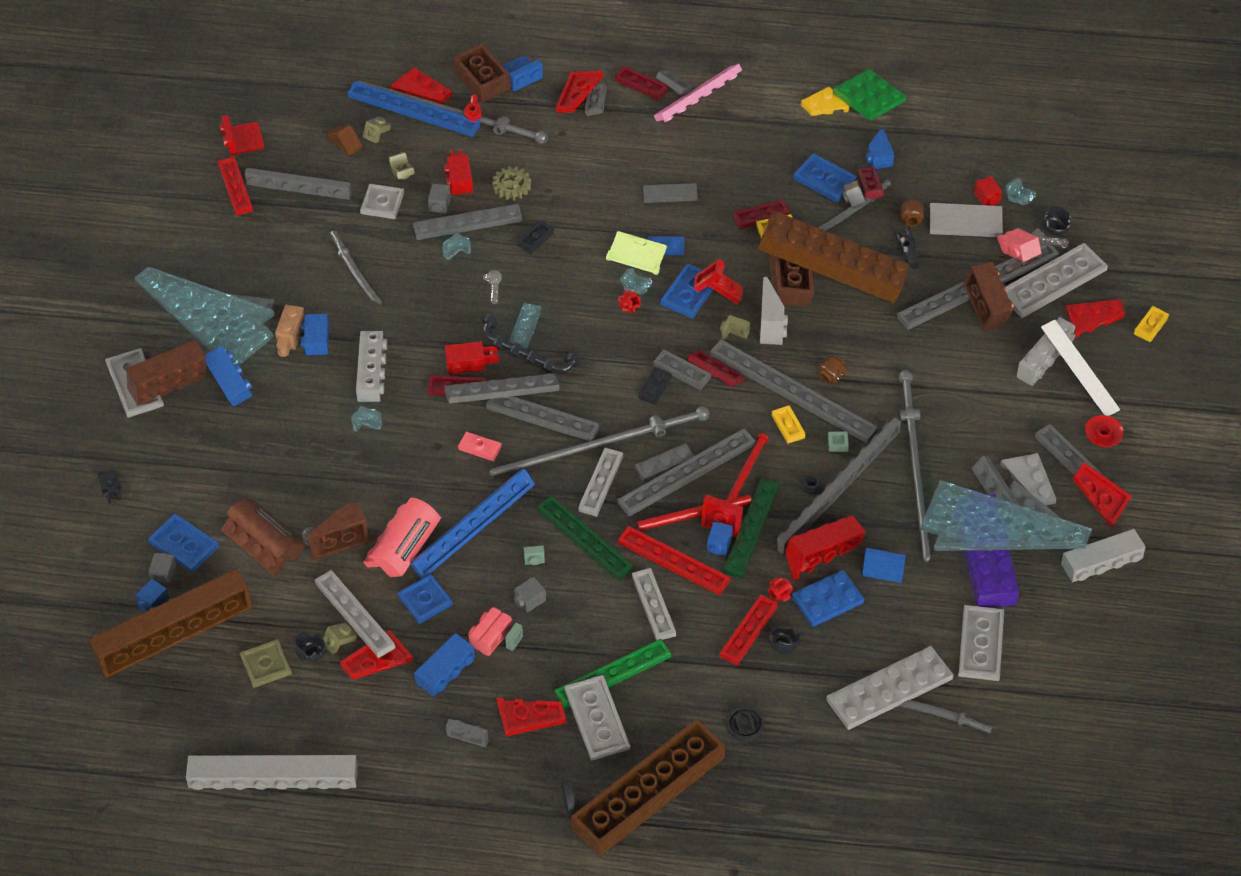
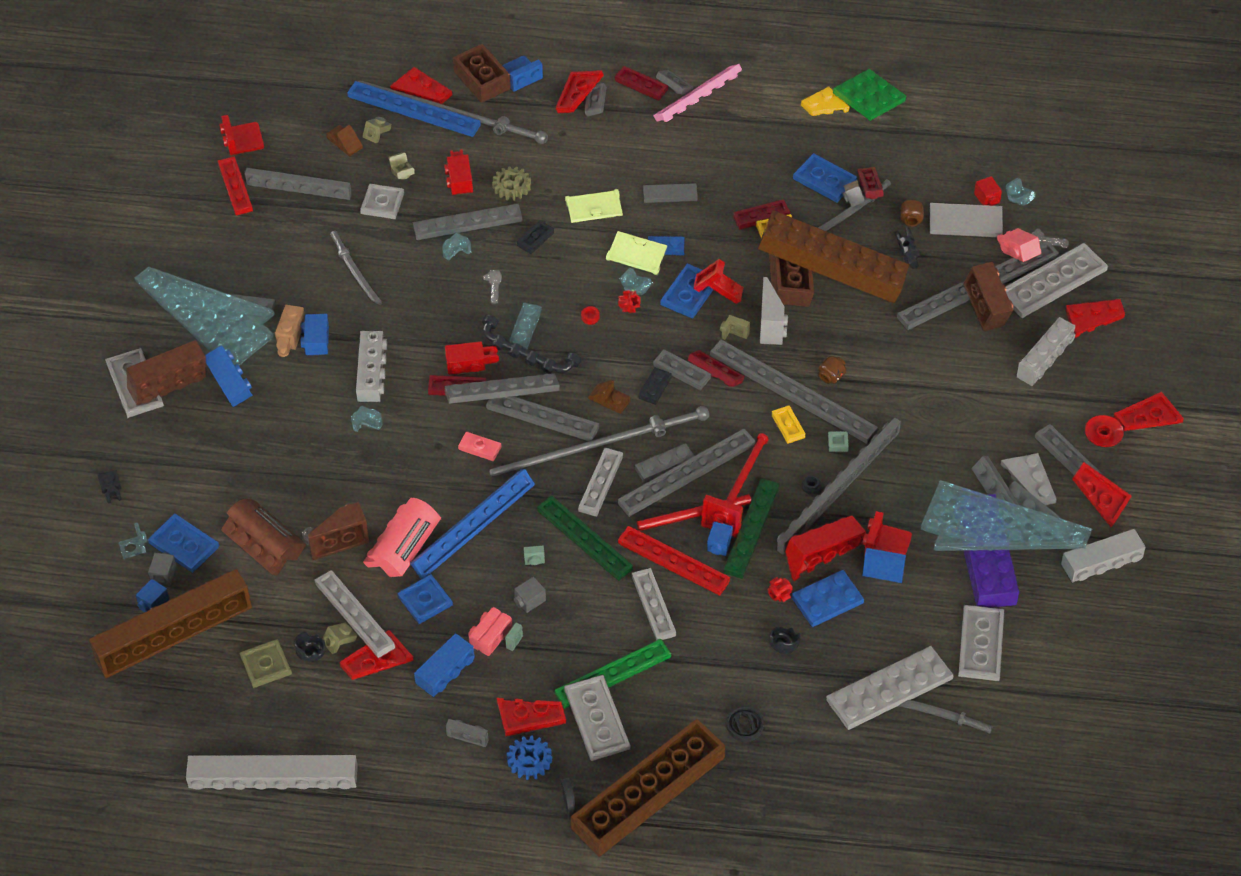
(137, 541): none -> clear light blue bracket
(439, 198): dark grey brick -> none
(474, 105): red plate -> none
(529, 758): none -> blue gear
(583, 206): none -> yellowish green door
(590, 315): none -> red tile
(609, 397): none -> reddish brown slope
(749, 630): red plate -> none
(880, 152): blue slope -> none
(886, 537): none -> red bracket
(910, 416): dark grey bar -> none
(1056, 220): black hair -> none
(1080, 368): white sticker -> none
(1149, 413): none -> red wing
(1151, 324): yellow plate -> none

